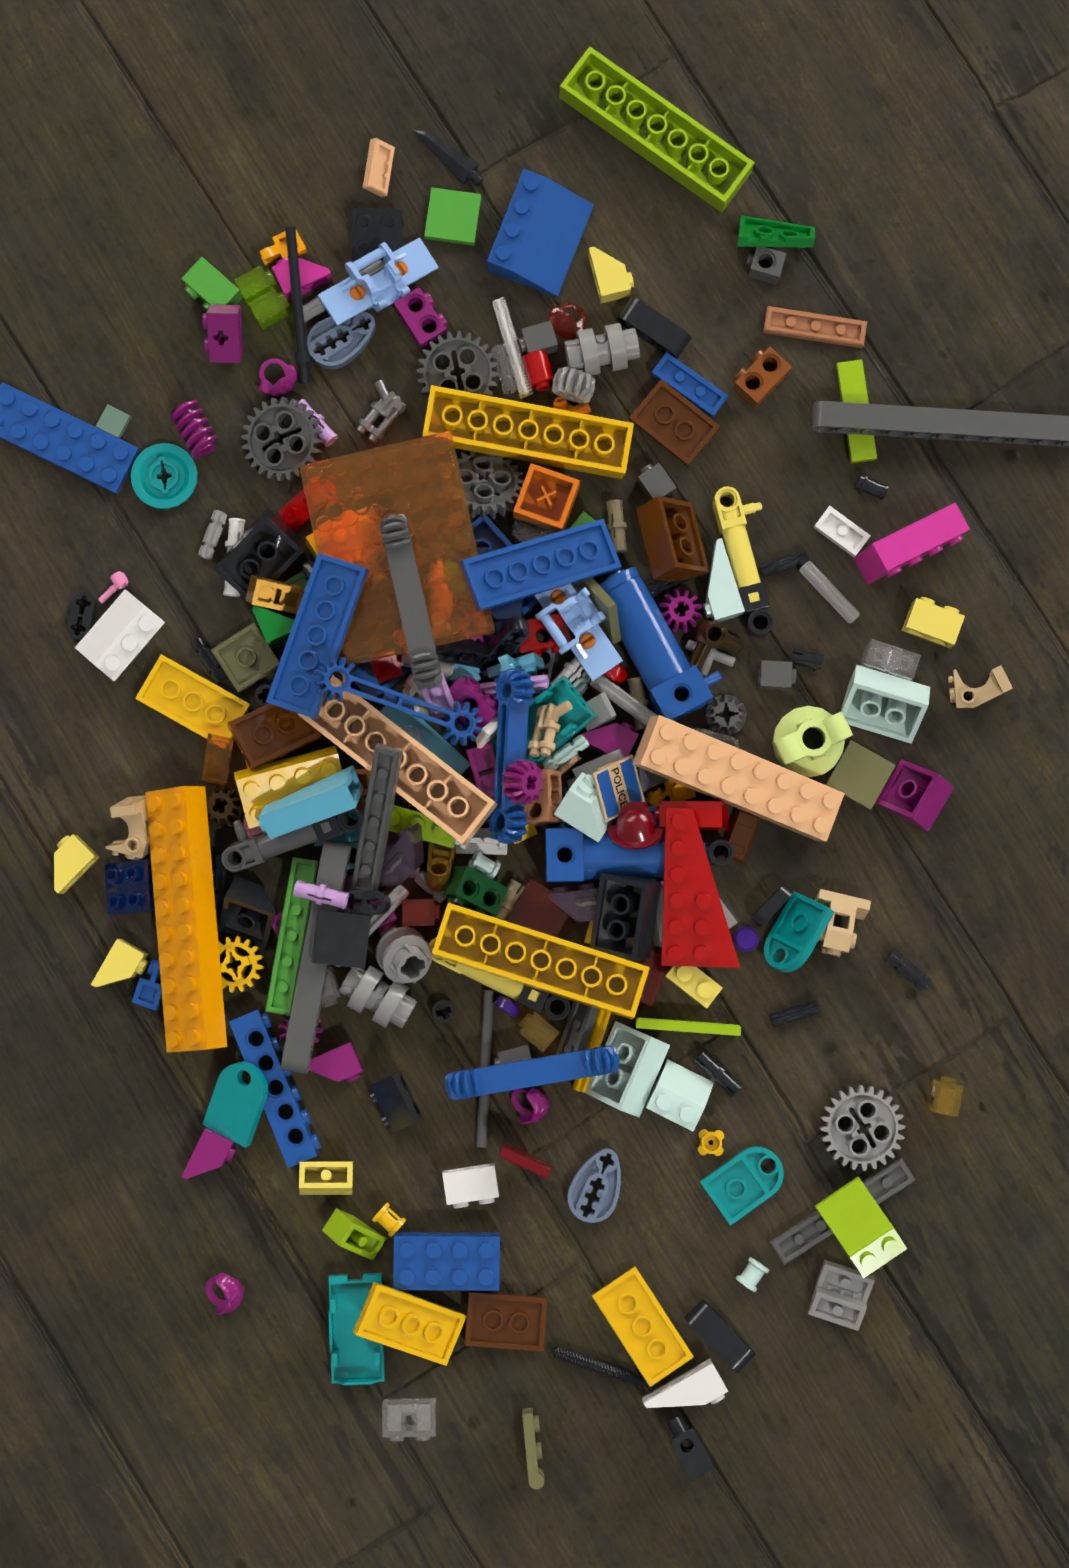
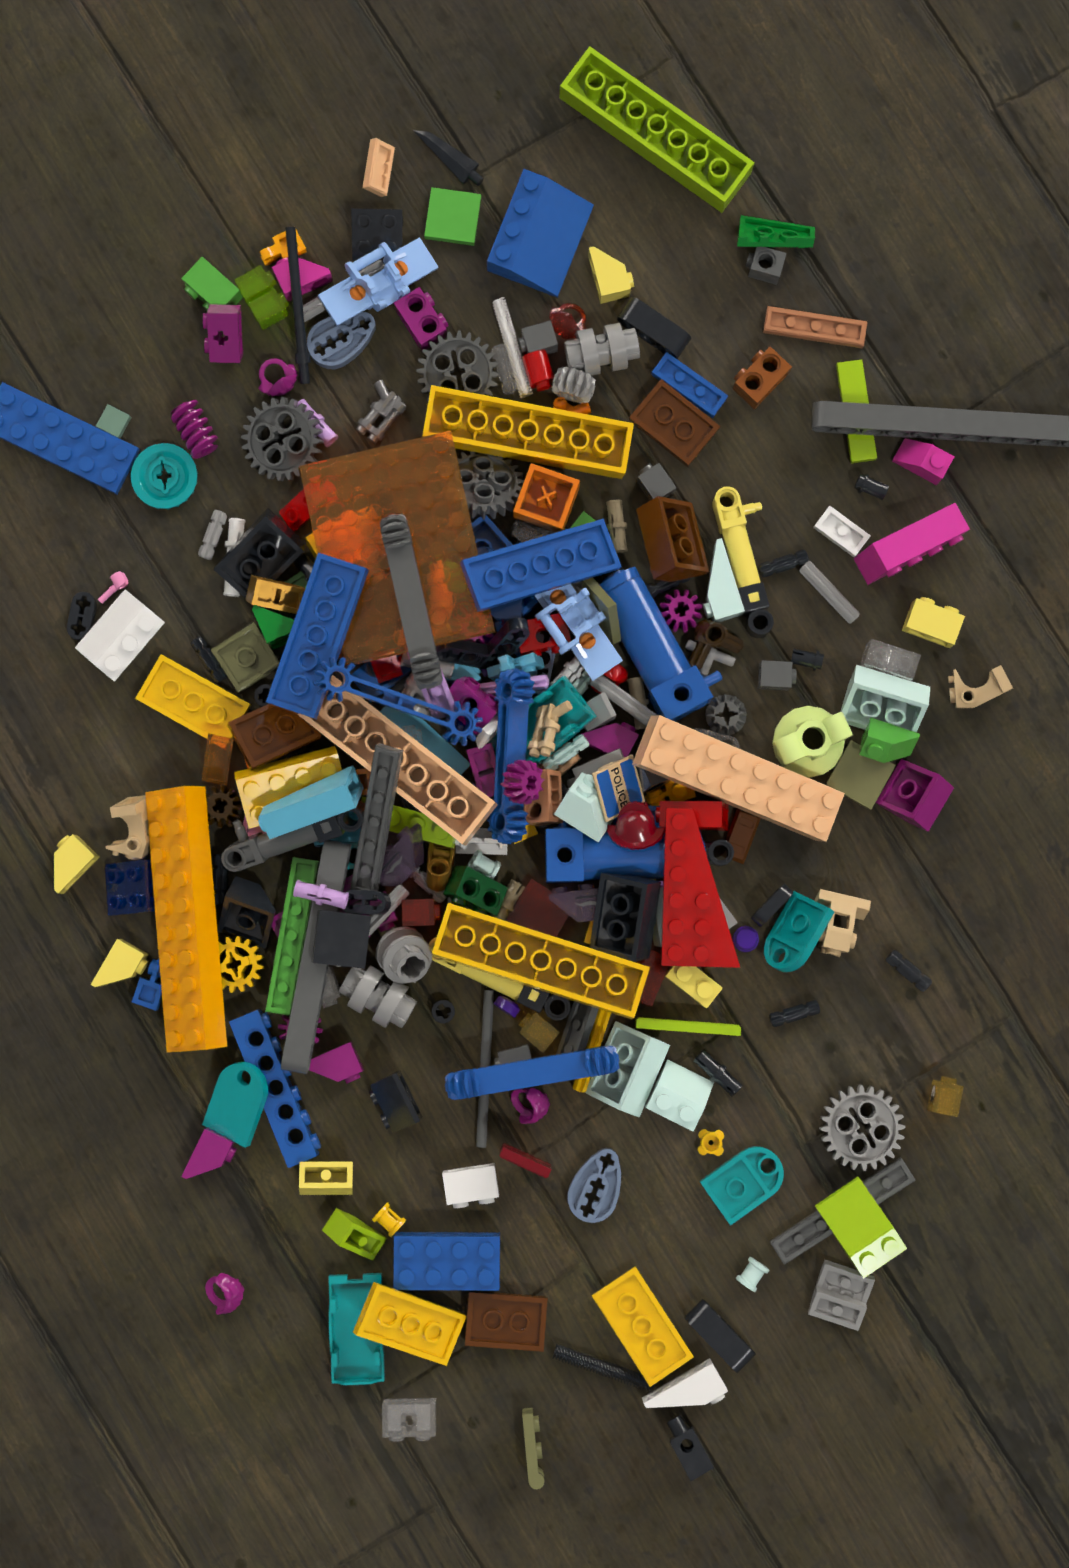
(886, 741): none -> bright green slope
(923, 460): none -> dark pink slope

